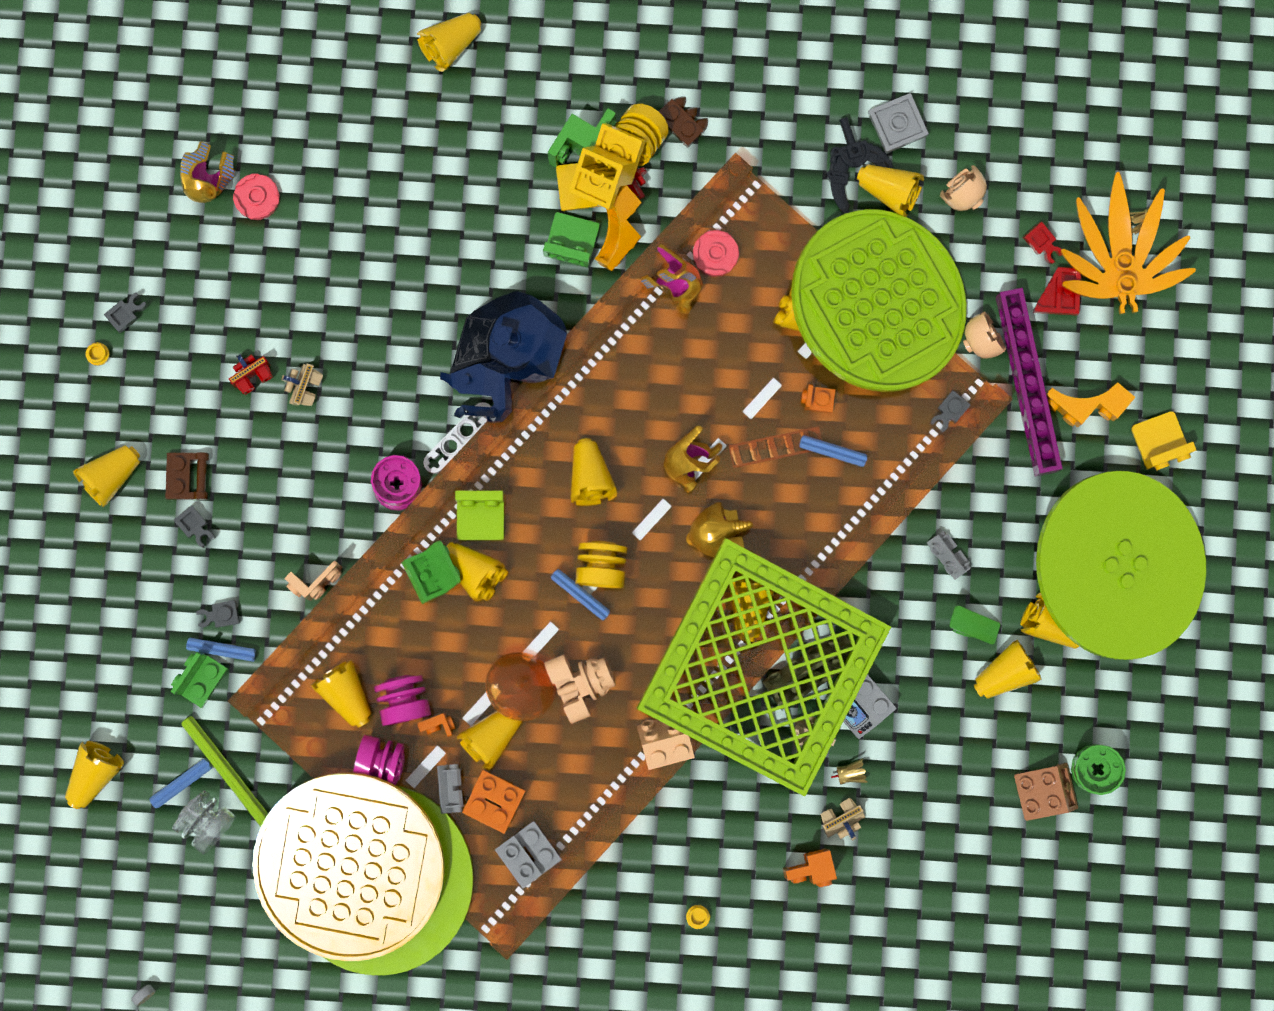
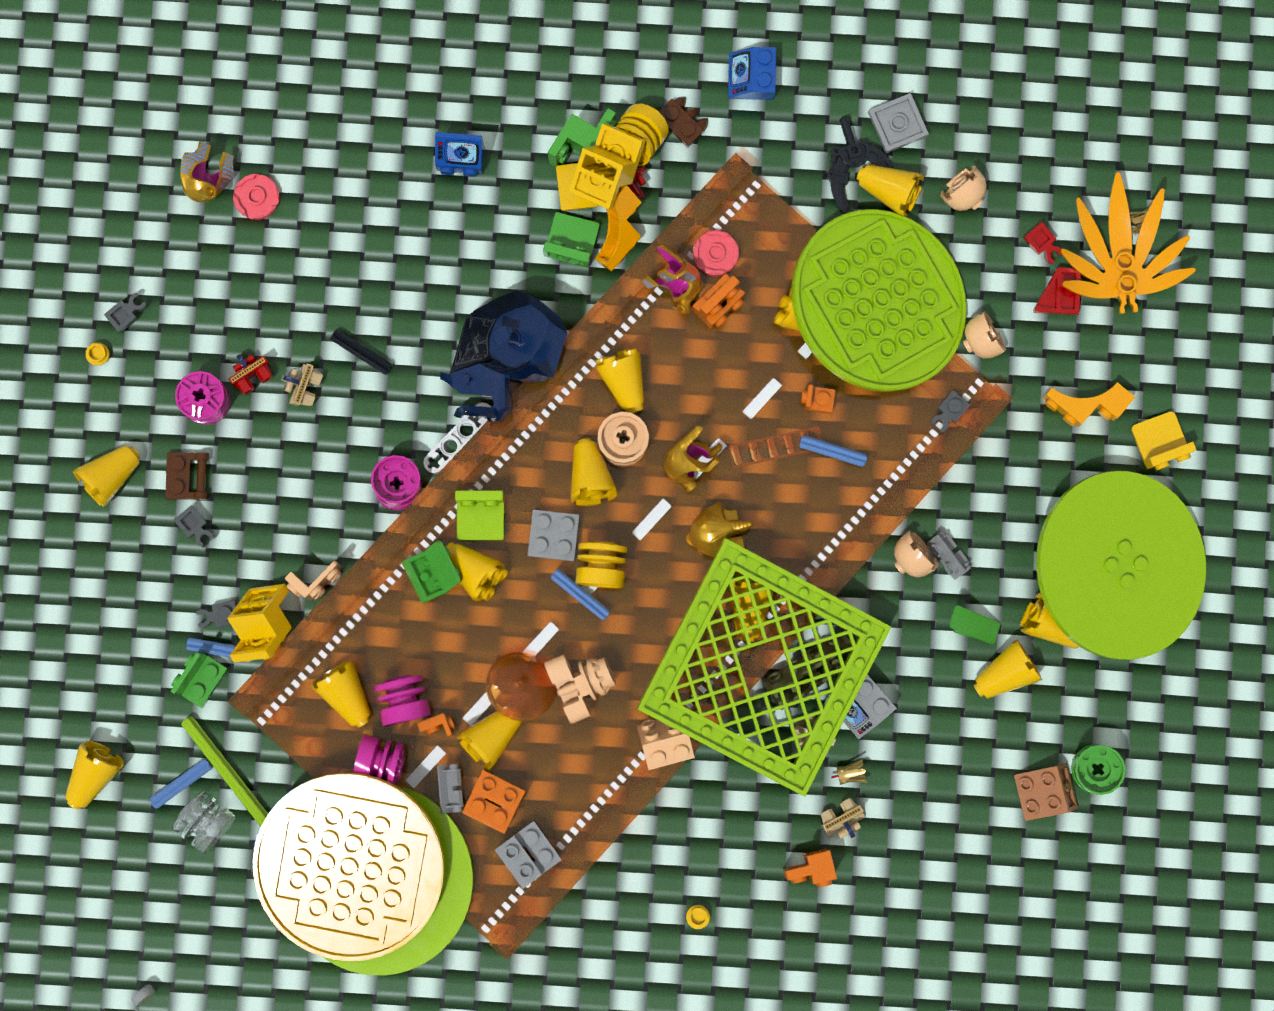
(206, 410): none -> dark pink wheel
(259, 623): none -> yellow bracket
(361, 352): none -> black axle
(448, 39): yellow cone -> none
(459, 154): none -> blue slope
(553, 535): none -> light grey plate
(624, 378): none -> yellow cone
(625, 425): none -> light nougat wheel
(709, 306): none -> orange brick
(752, 74): none -> blue slope
(913, 556): none -> light nougat cylinder
(1028, 382): magenta brick -> none

